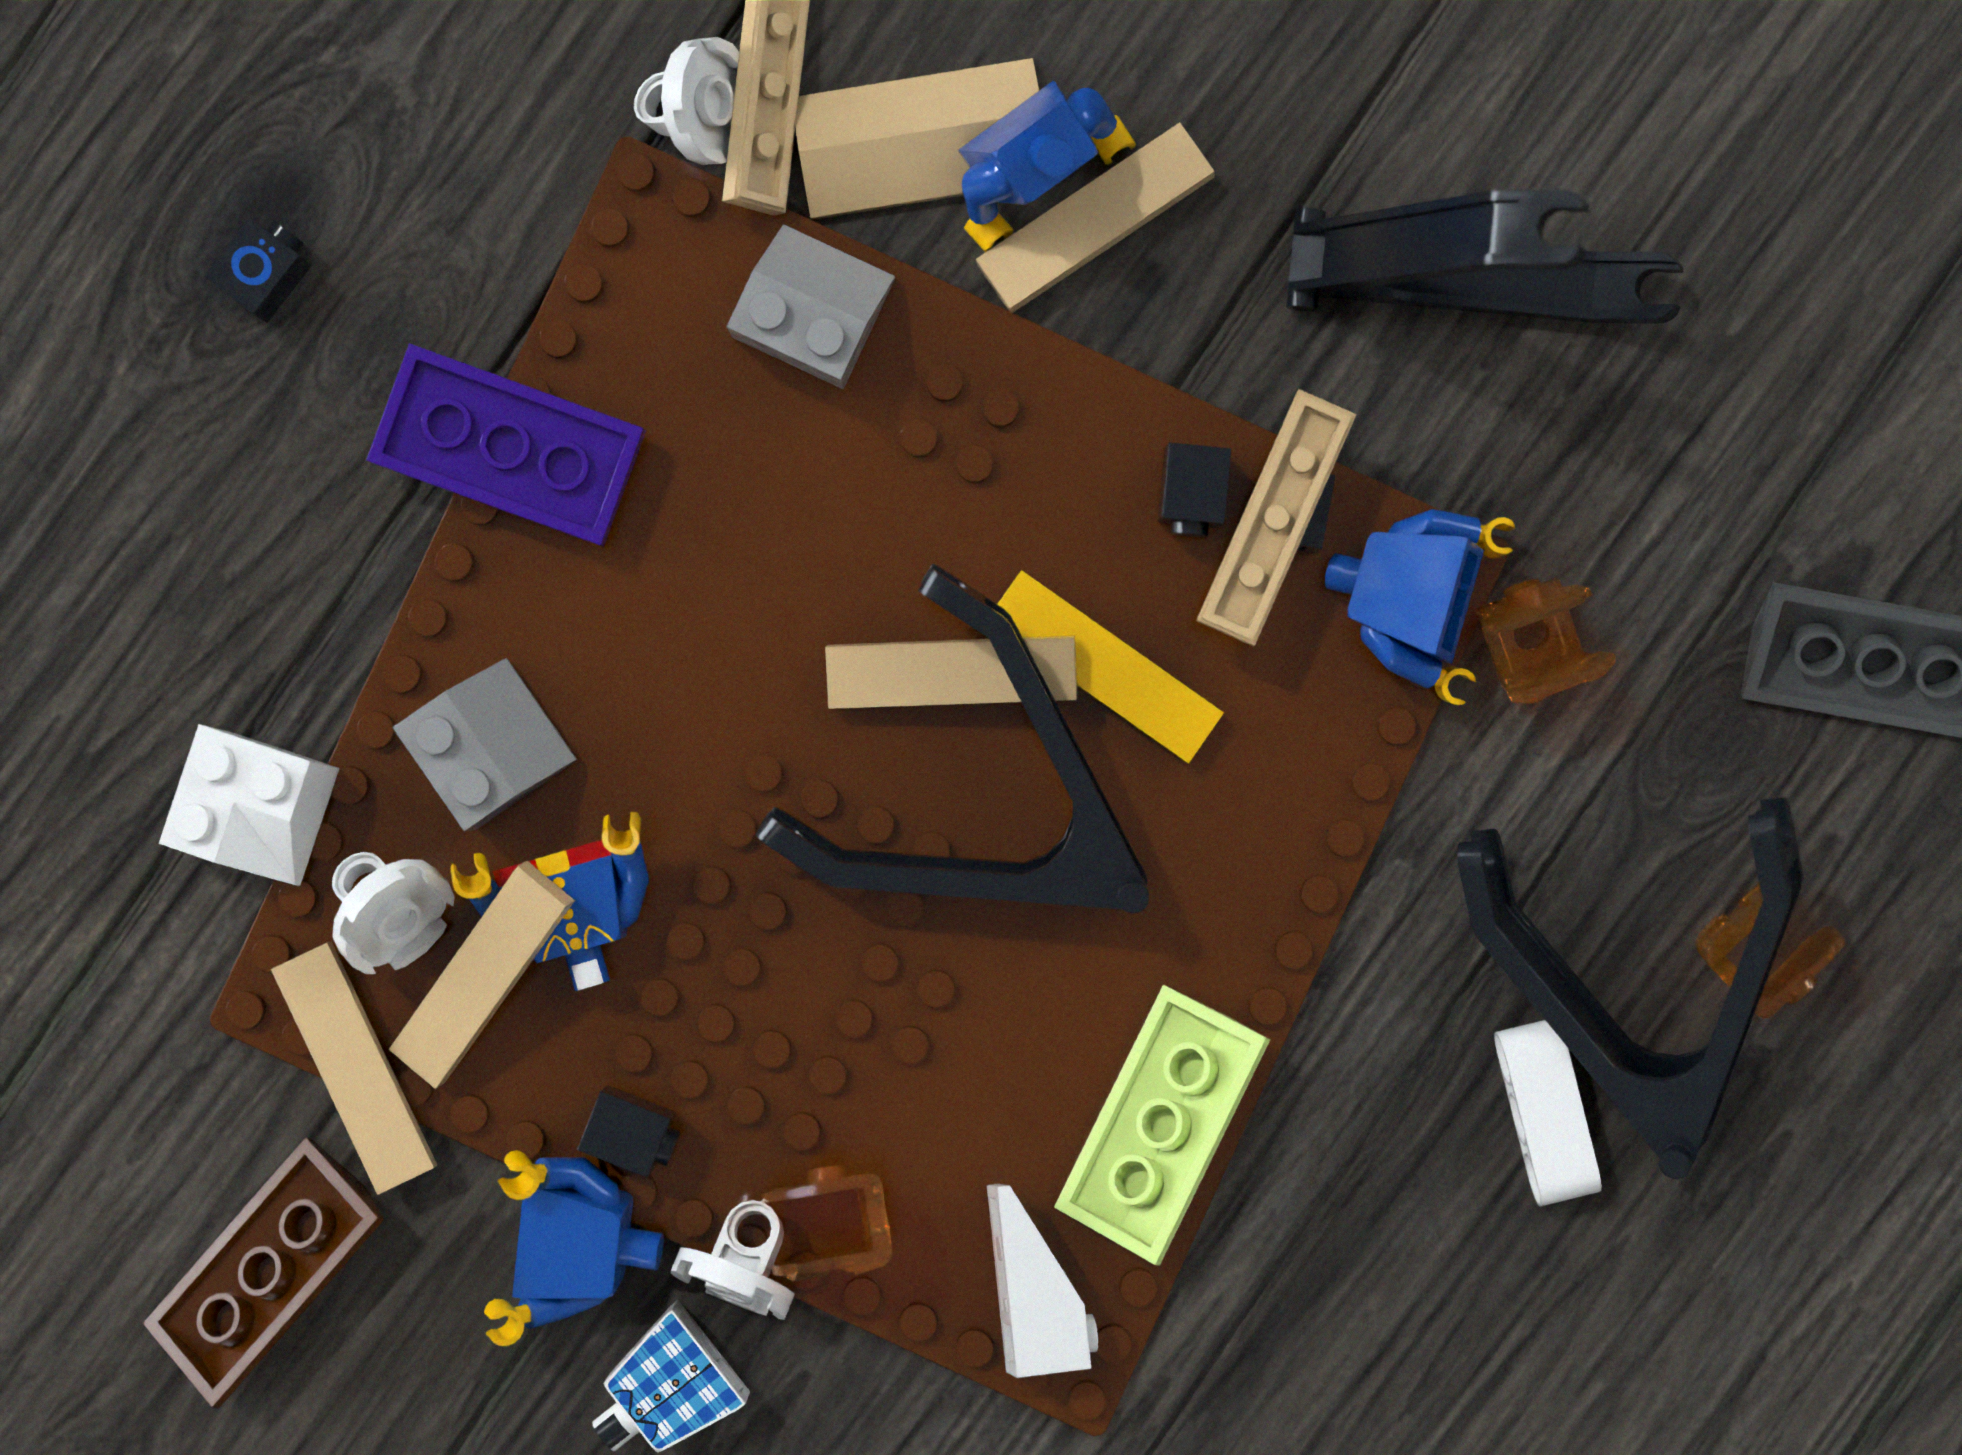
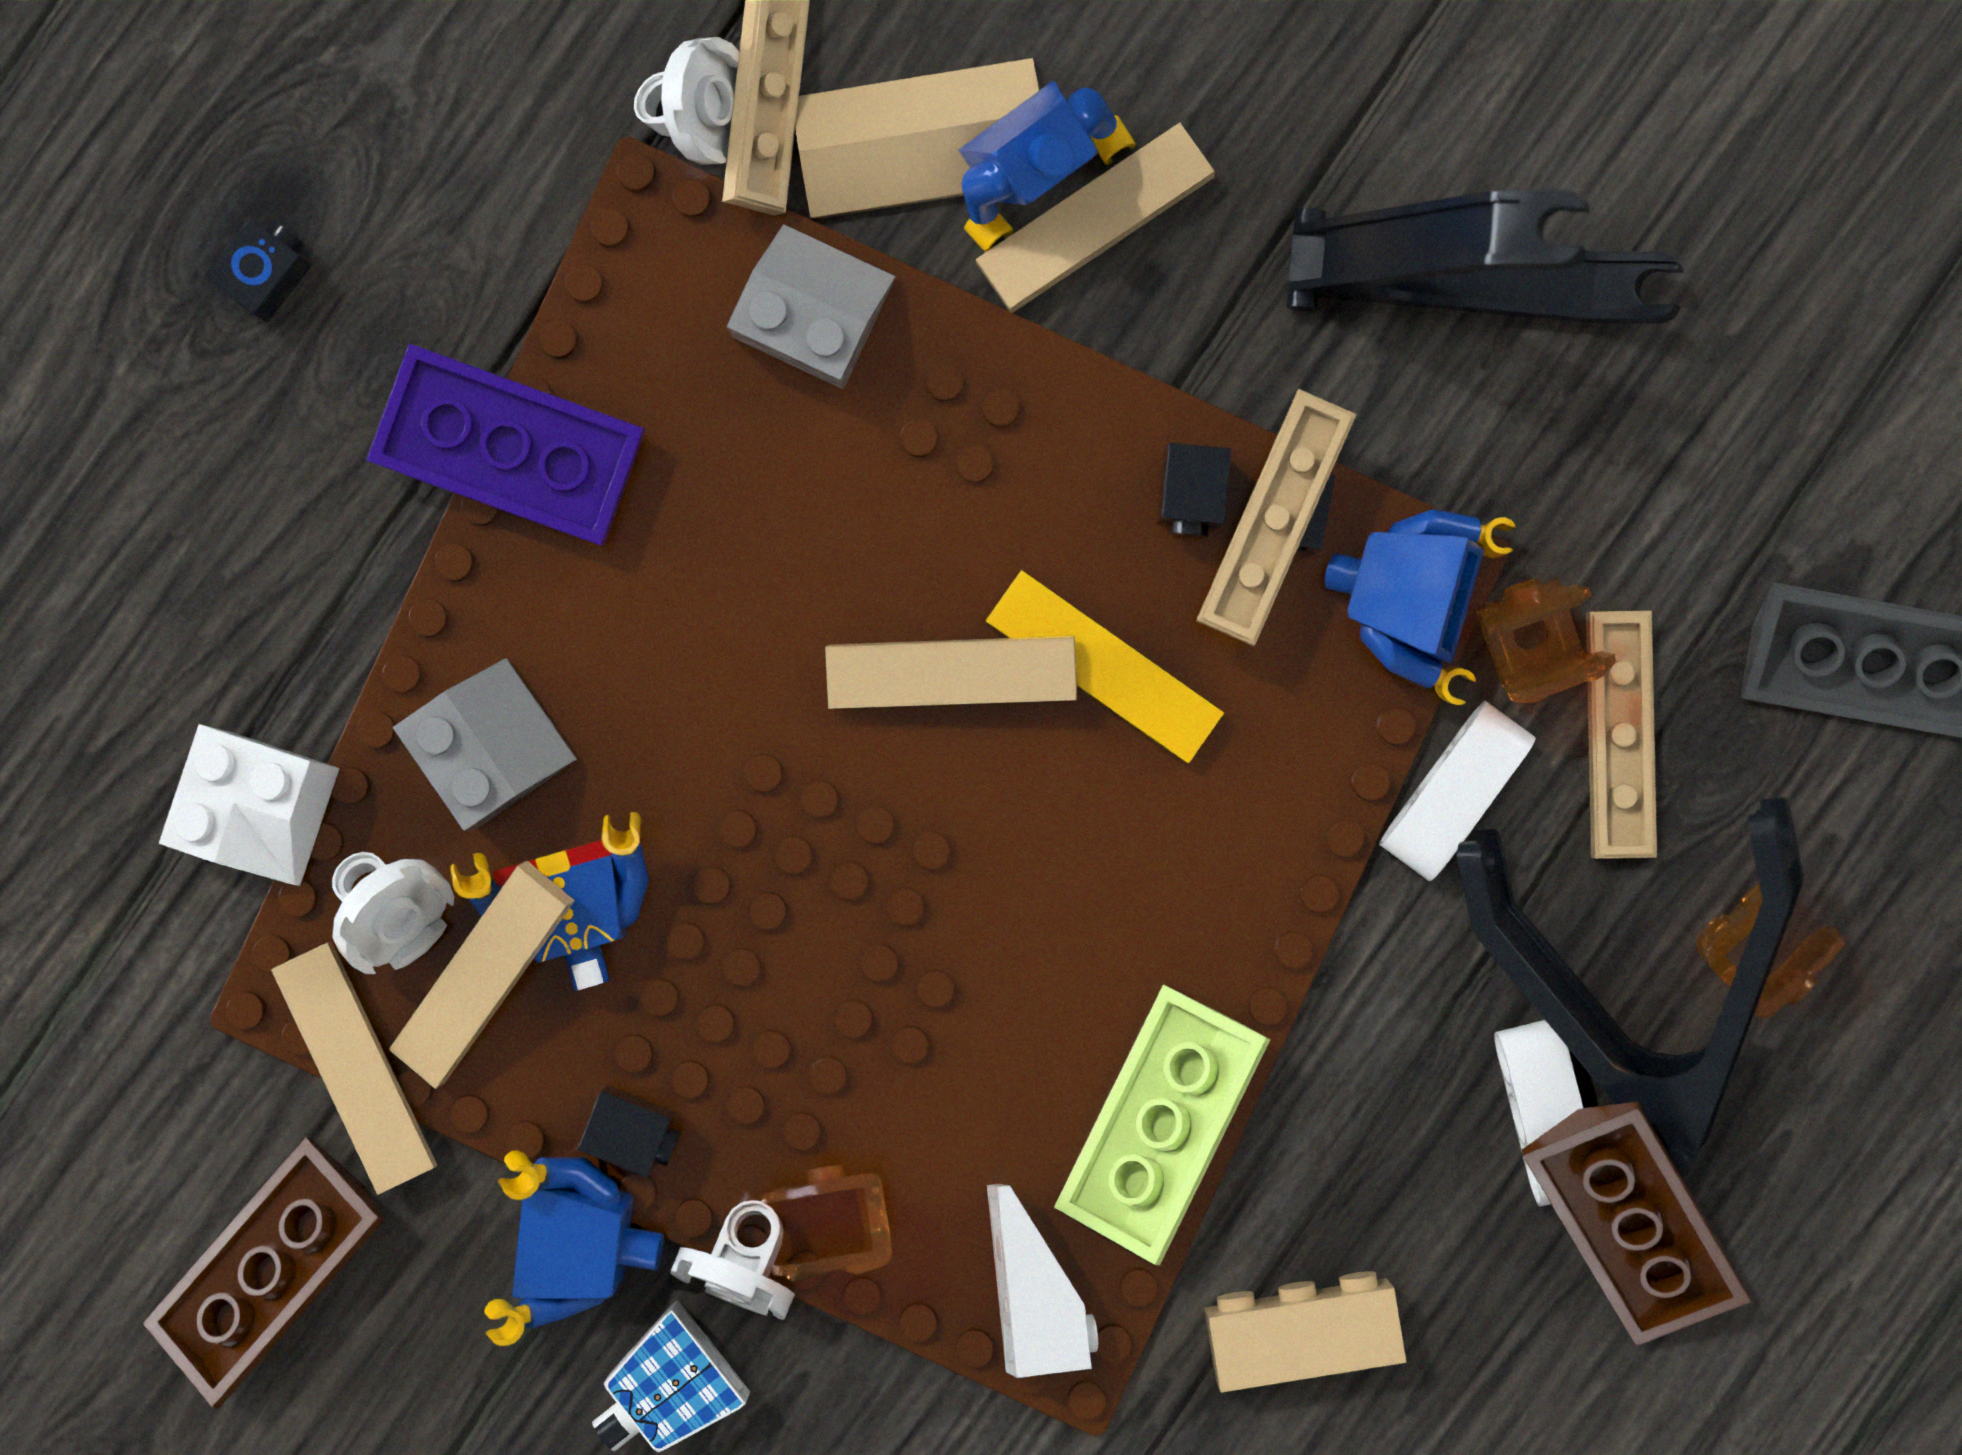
(1084, 868): black piece -> none
(1304, 1332): none -> tan brick
(1457, 790): none -> white beam
(1622, 737): none -> tan tile
(1634, 1220): none -> reddish brown slope

